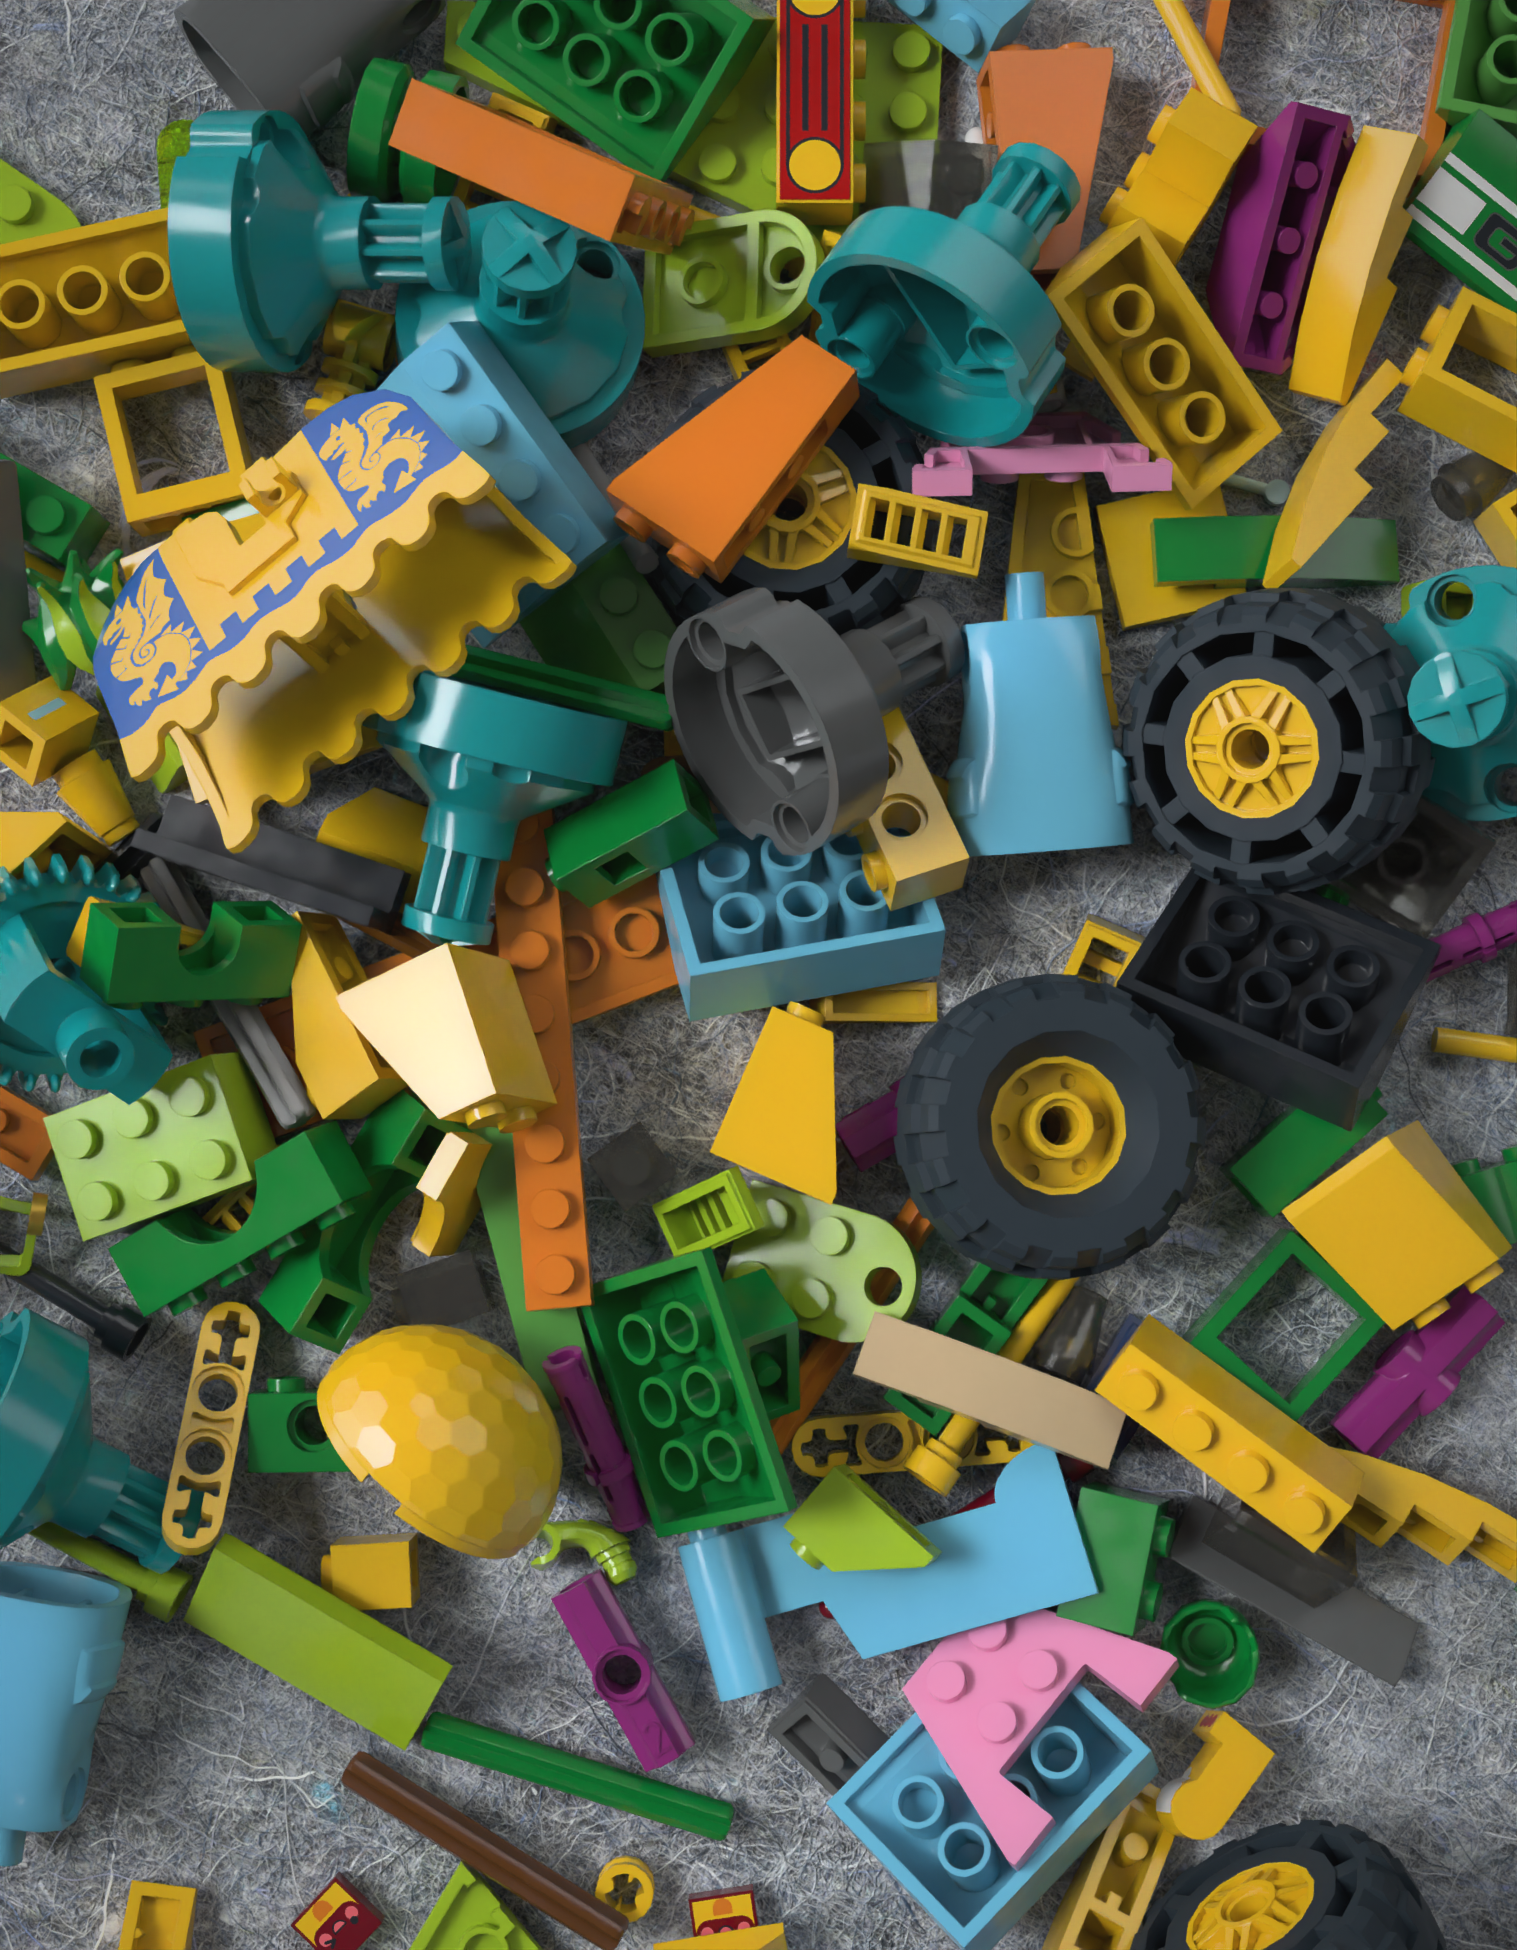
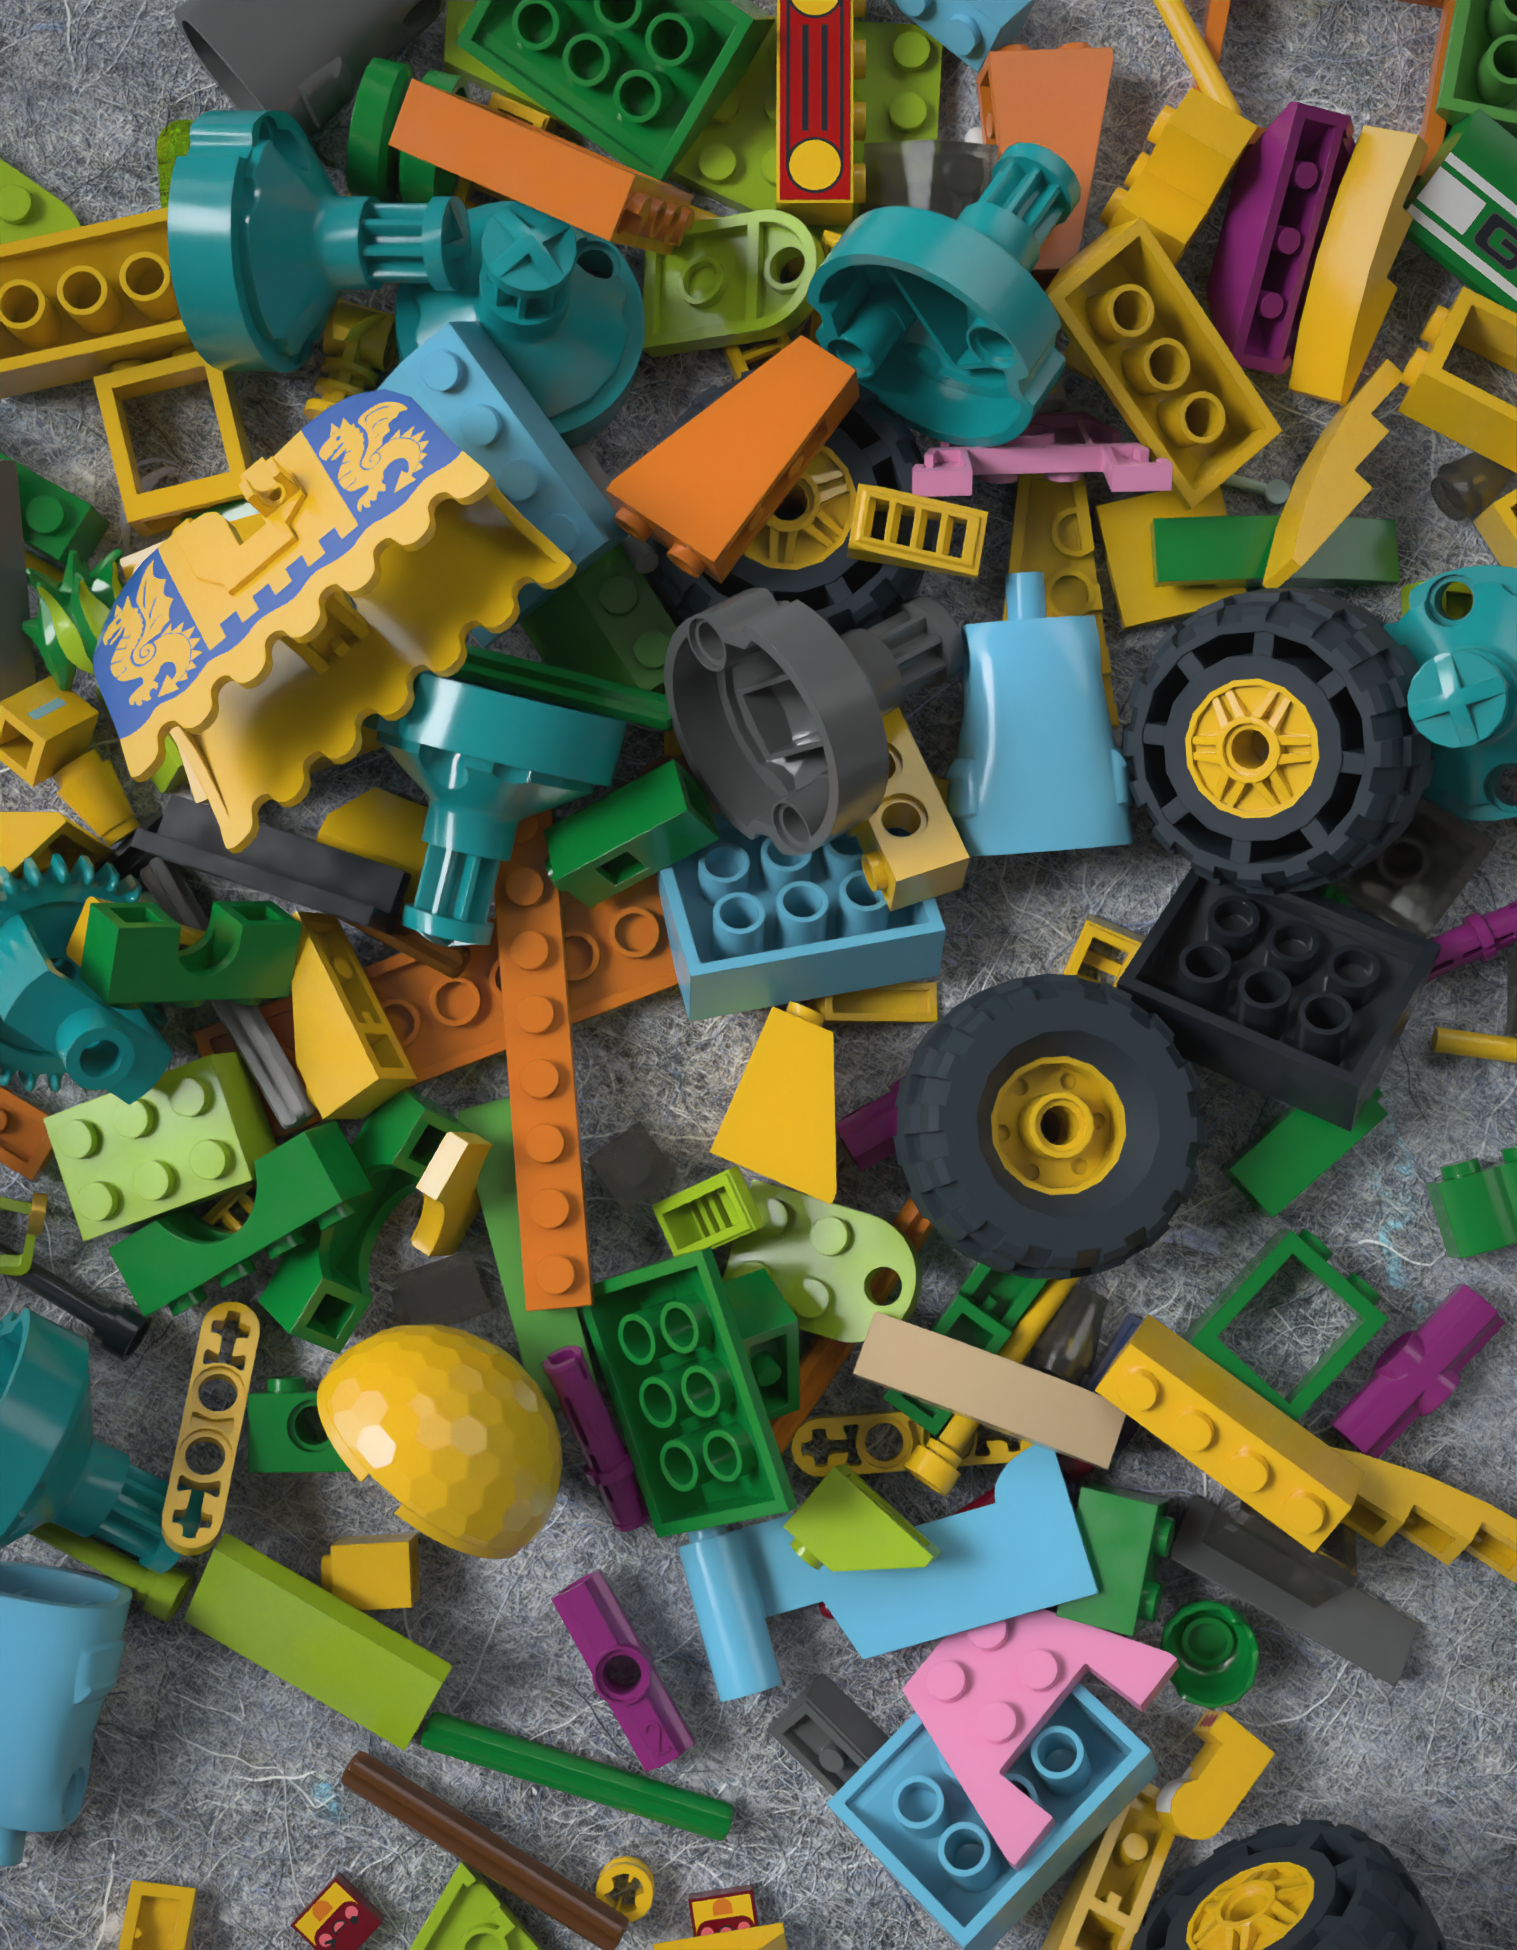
(456, 1036): slope -> none
(602, 1543): lime piece -> none
(1401, 1228): yellow slope -> none

